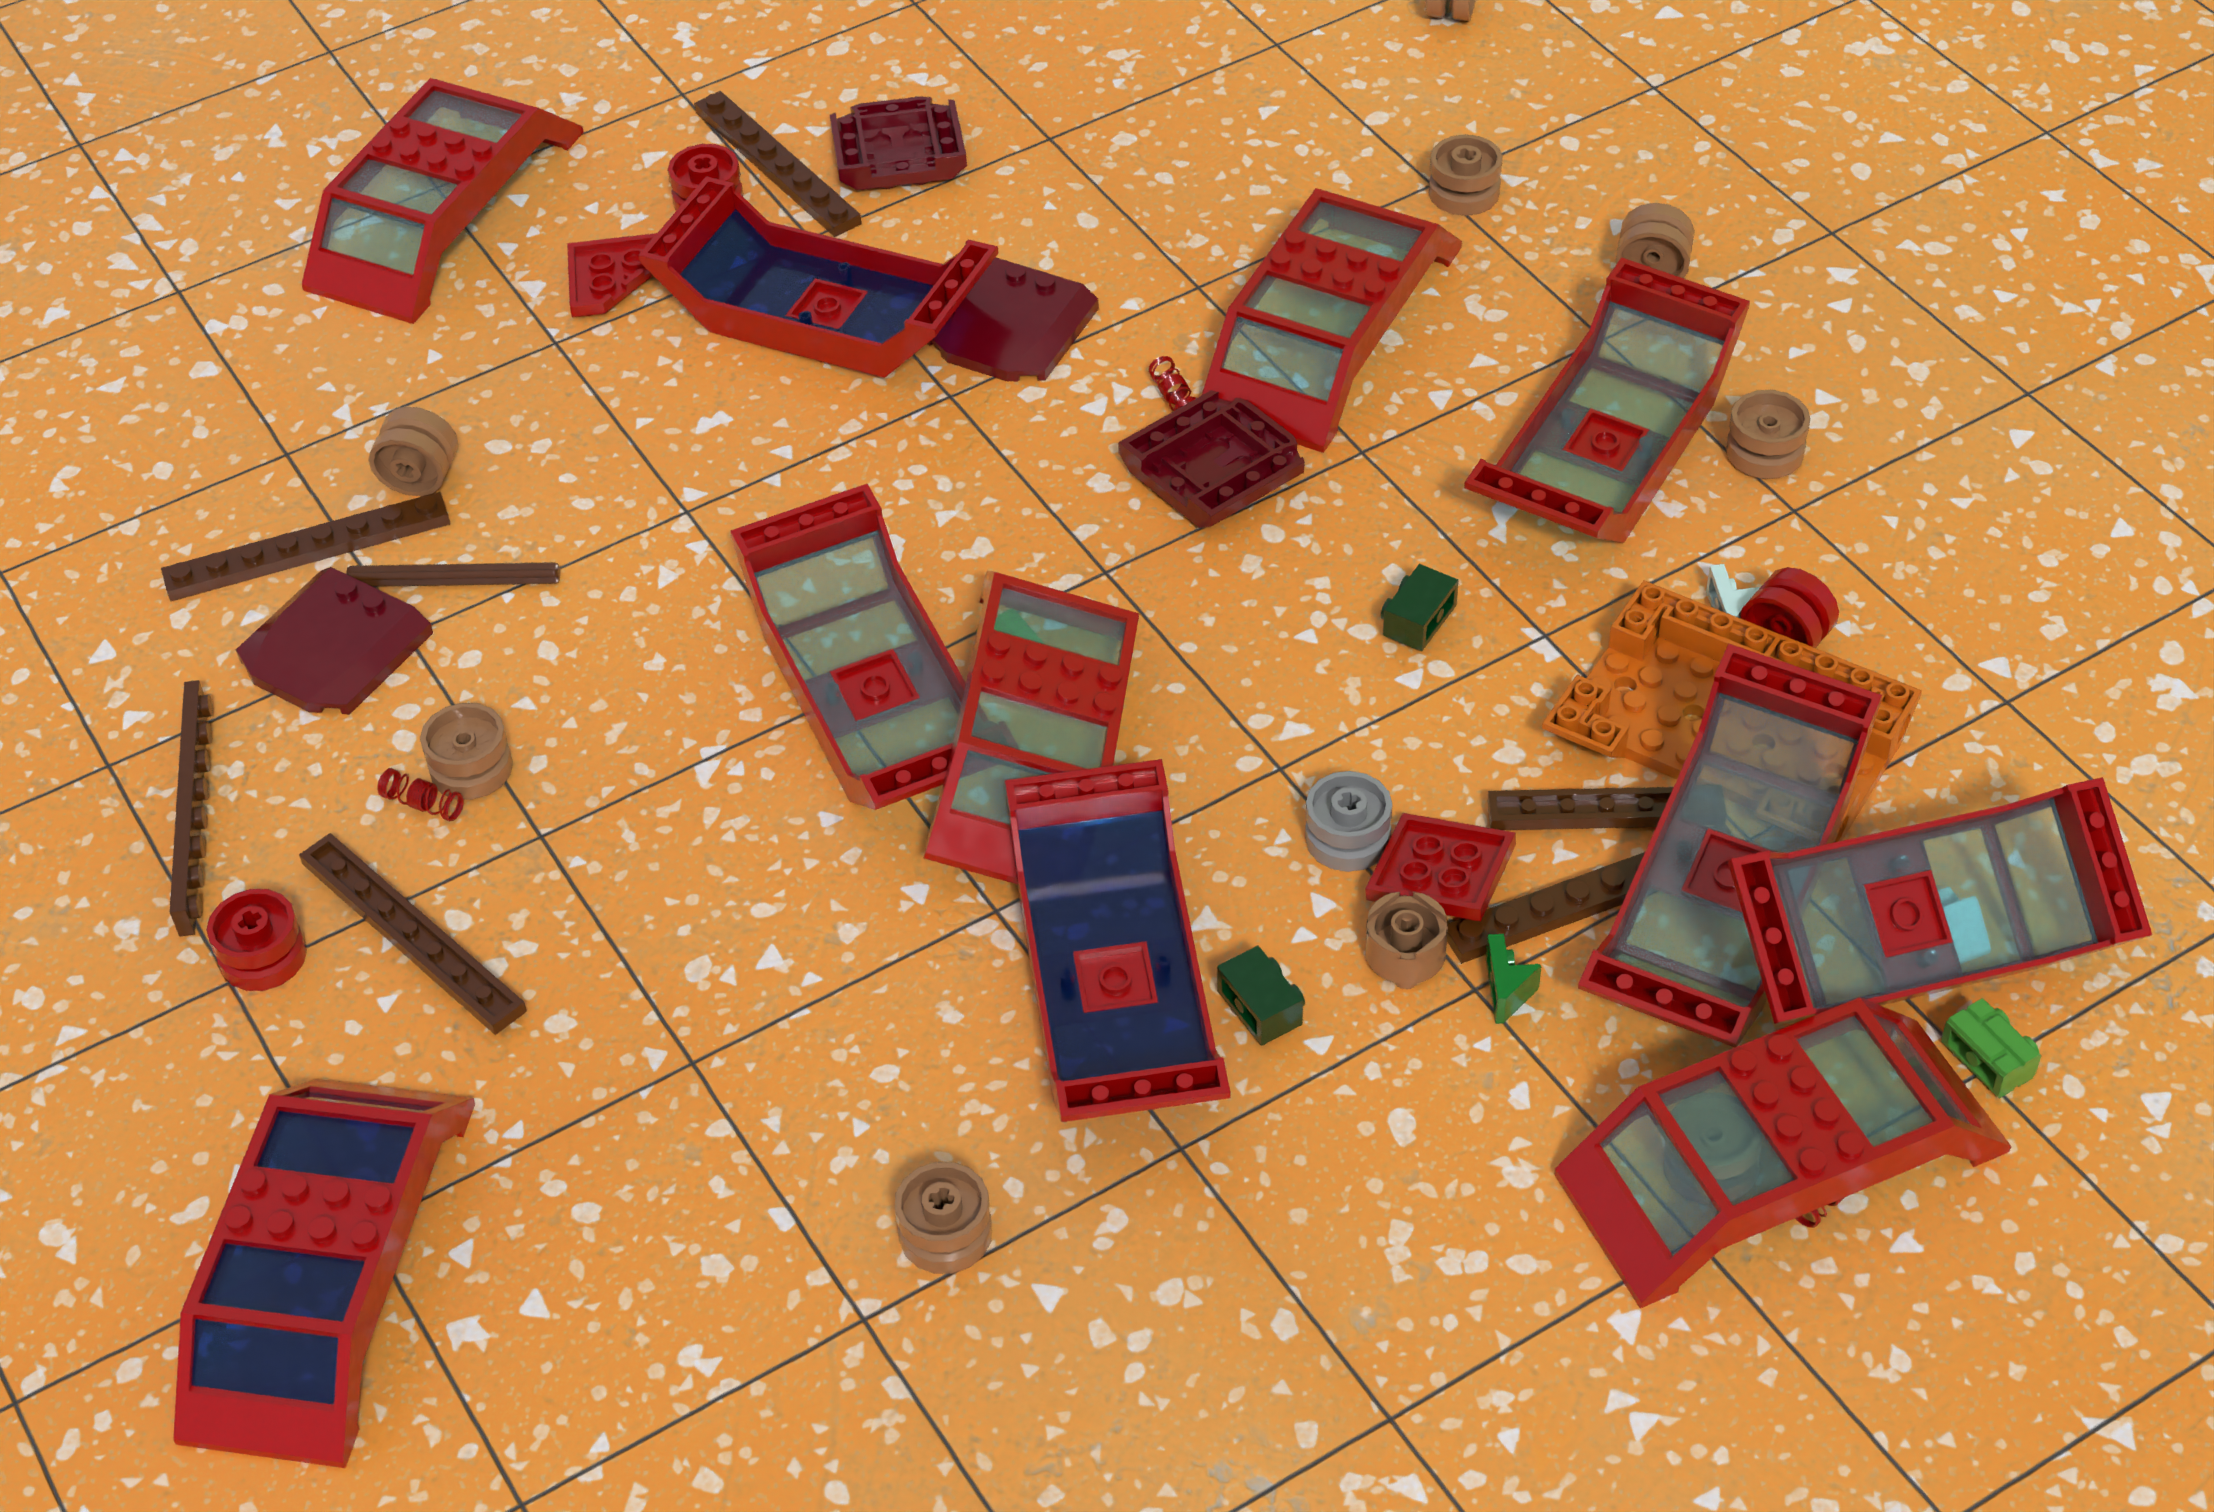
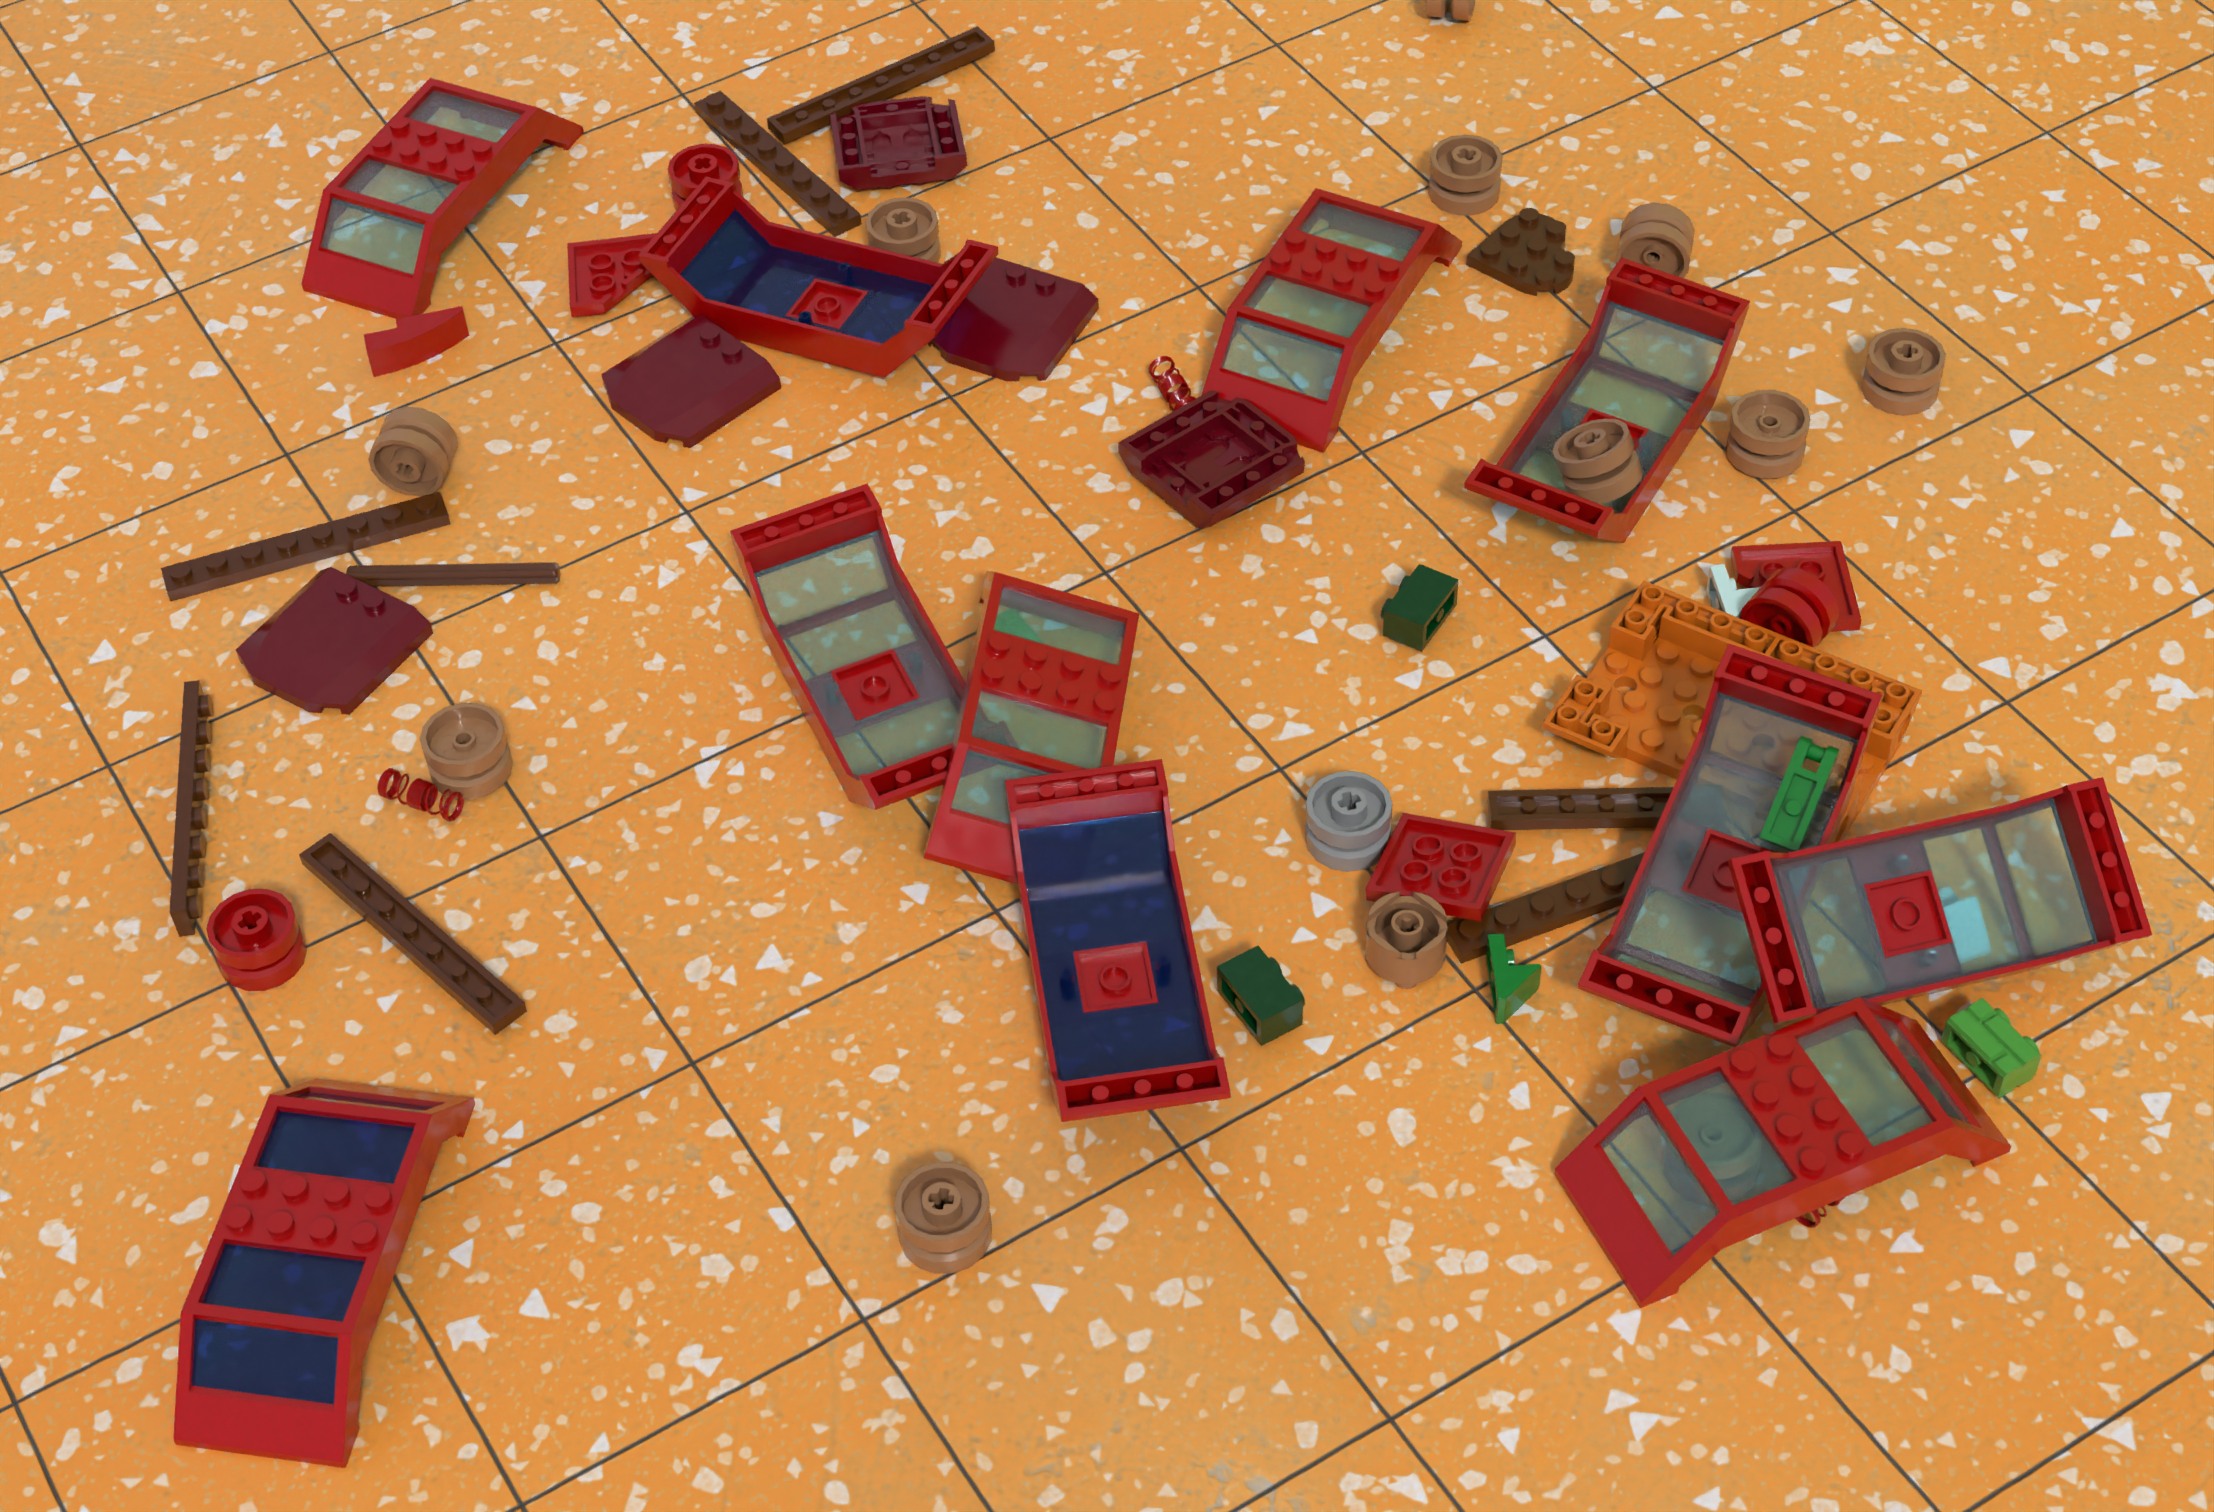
(415, 340): none -> red slope
(689, 382): none -> dark red wedge
(881, 84): none -> reddish brown plate
(905, 228): none -> medium nougat wheel
(1526, 254): none -> reddish brown plate
(1598, 460): none -> medium nougat wheel
(1799, 795): none -> green plate
(1822, 559): none -> red plate
(1903, 371): none -> medium nougat wheel

